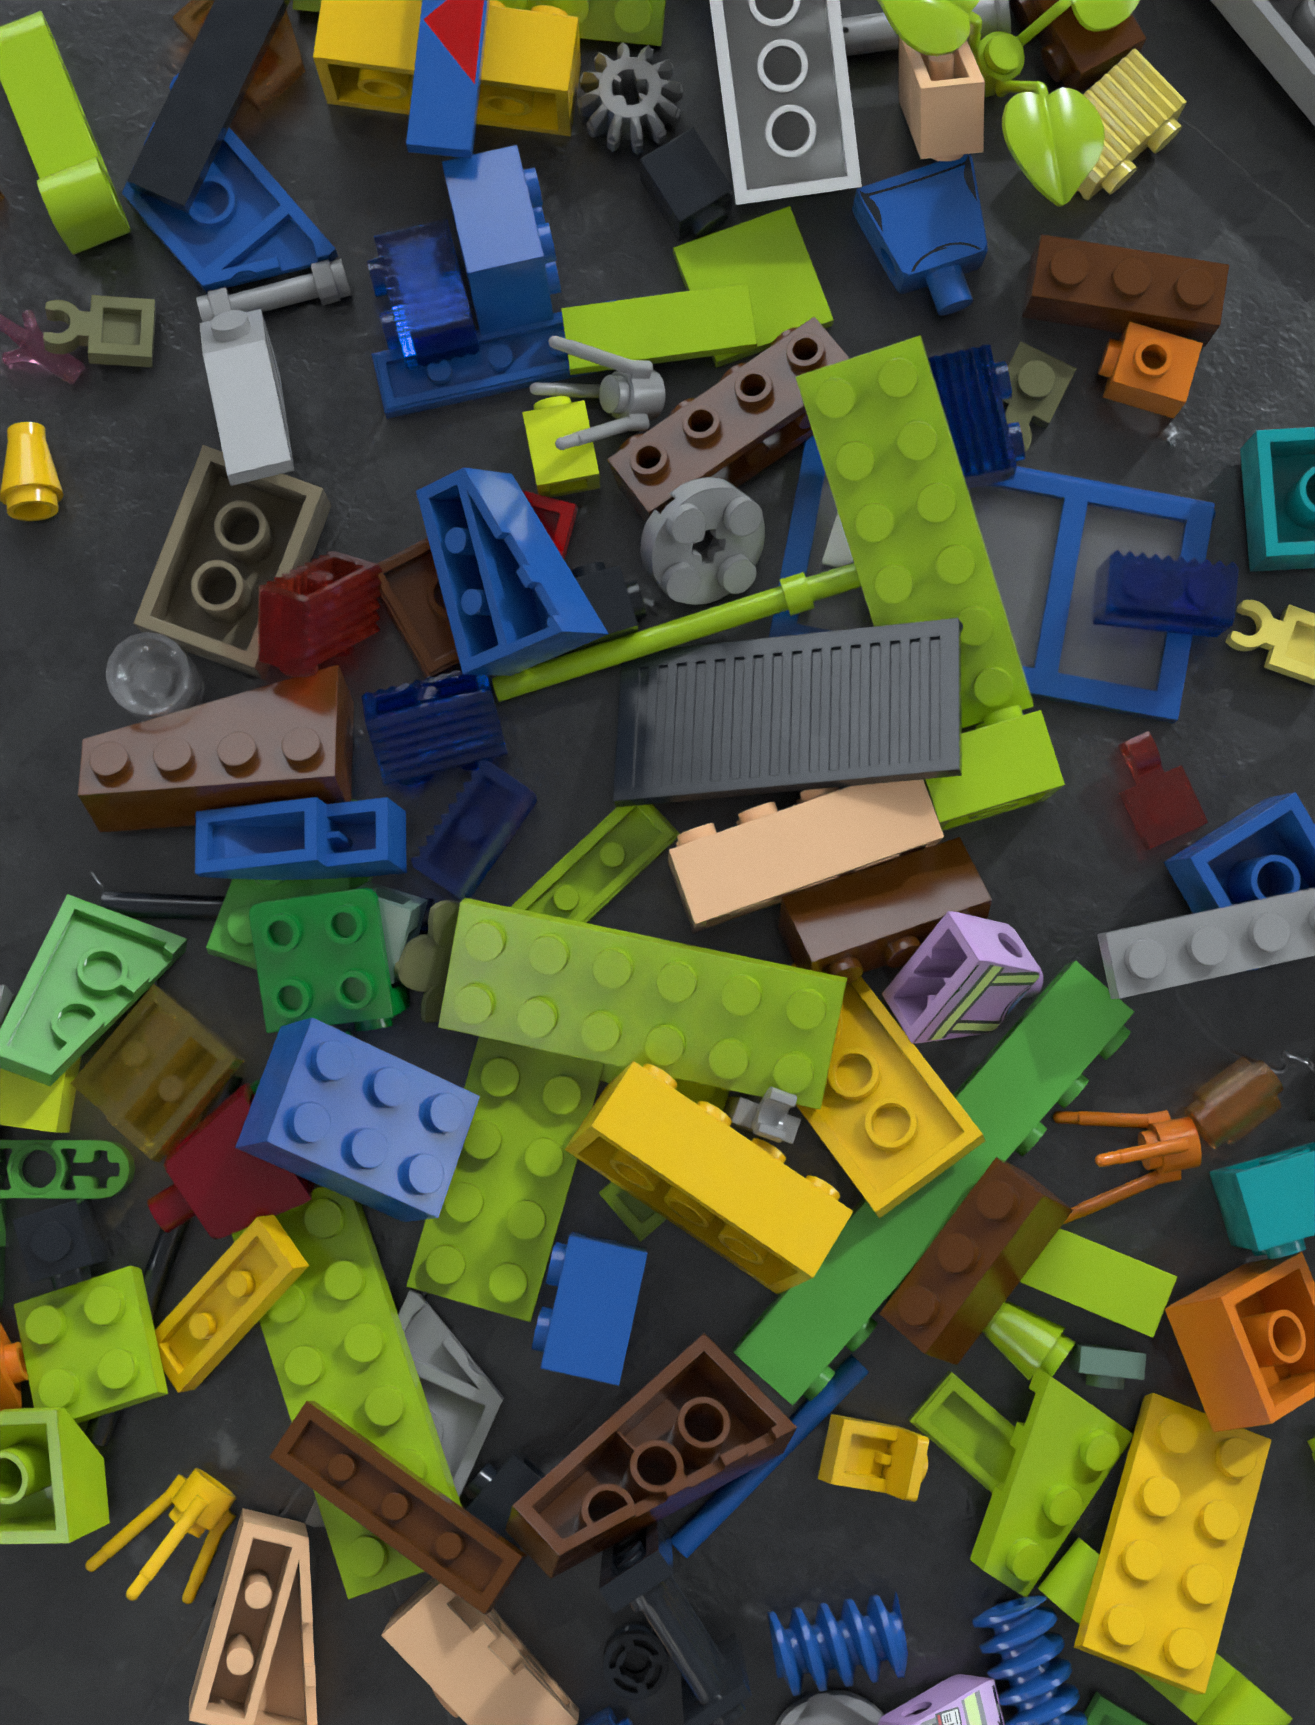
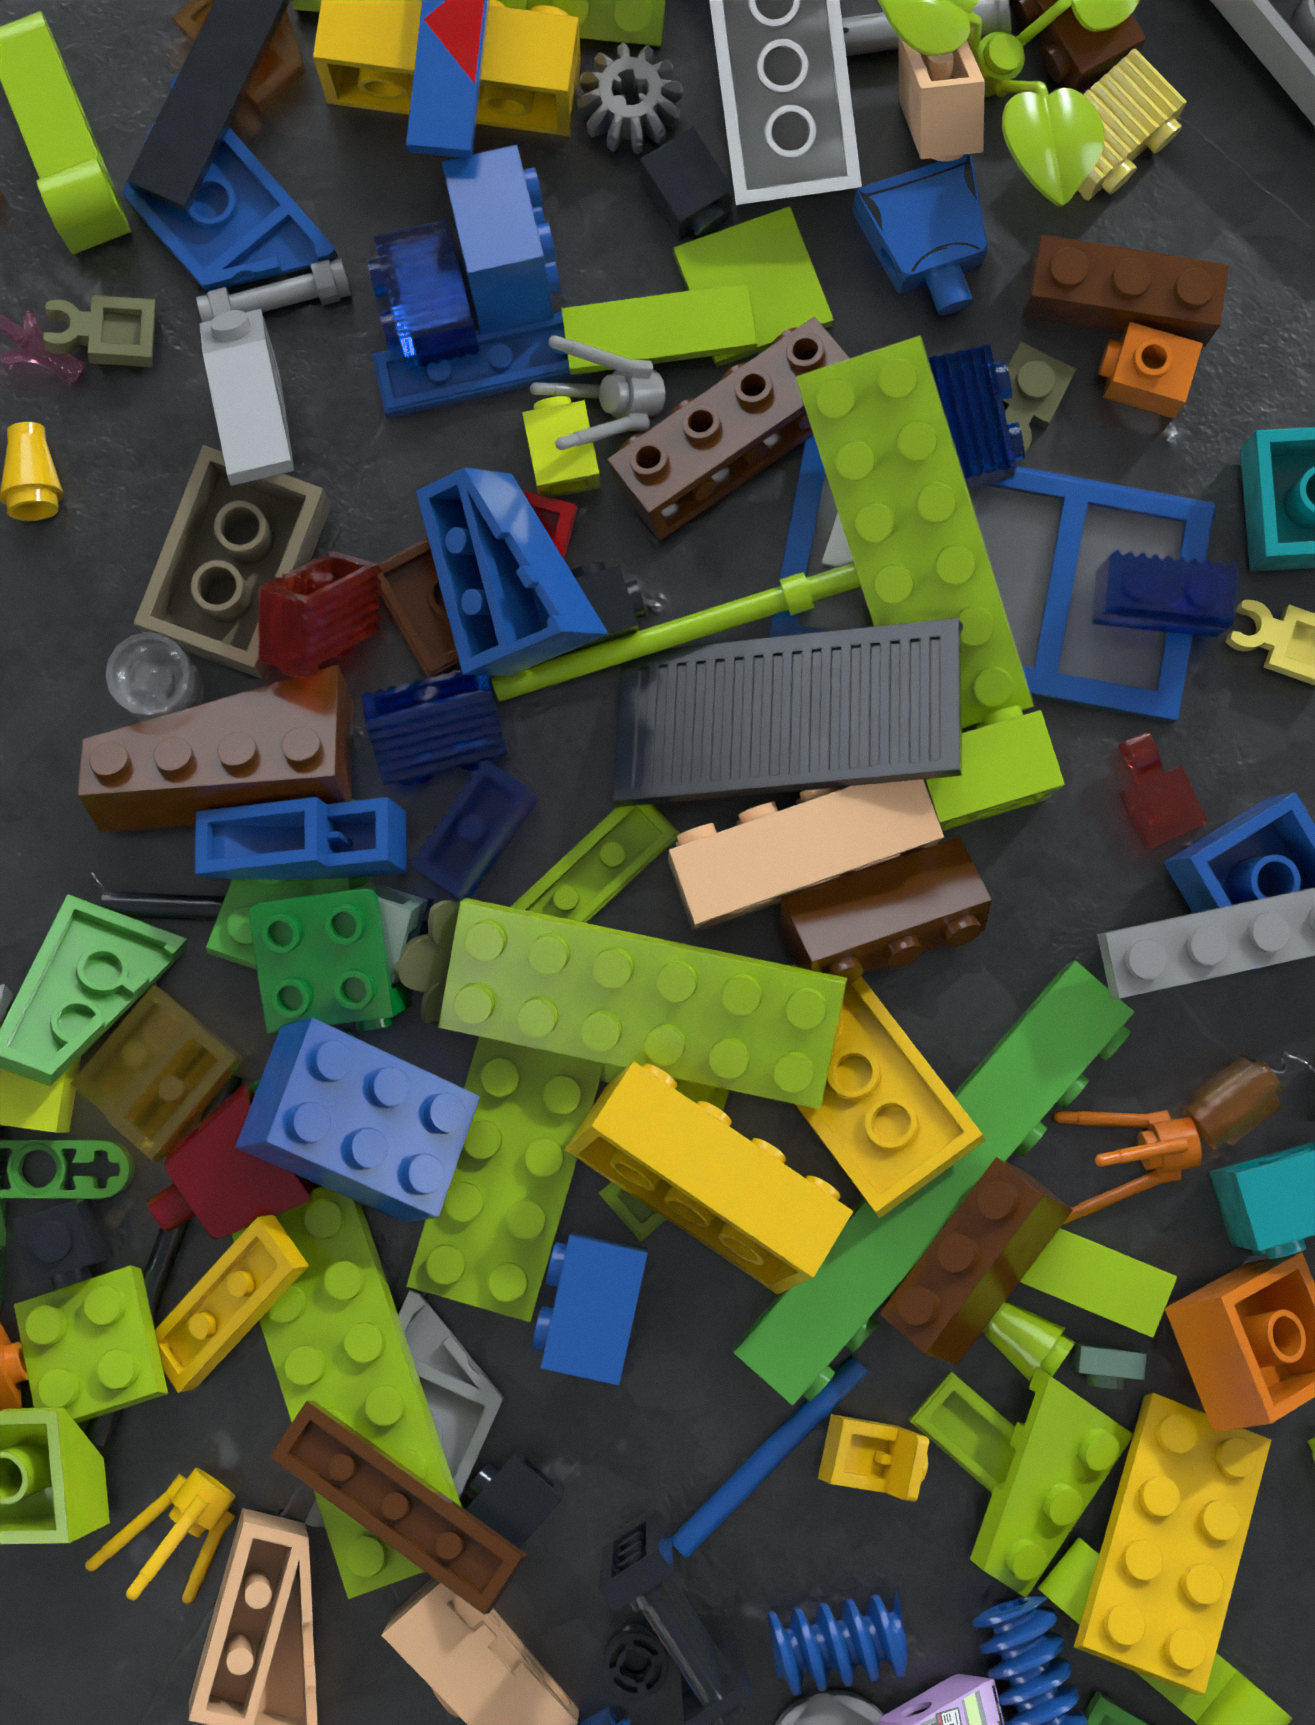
(655, 1455): reddish brown wedge -> none
(729, 559): light grey plate -> none
(765, 1115): light grey plate -> none
(962, 979): lavender torso -> none

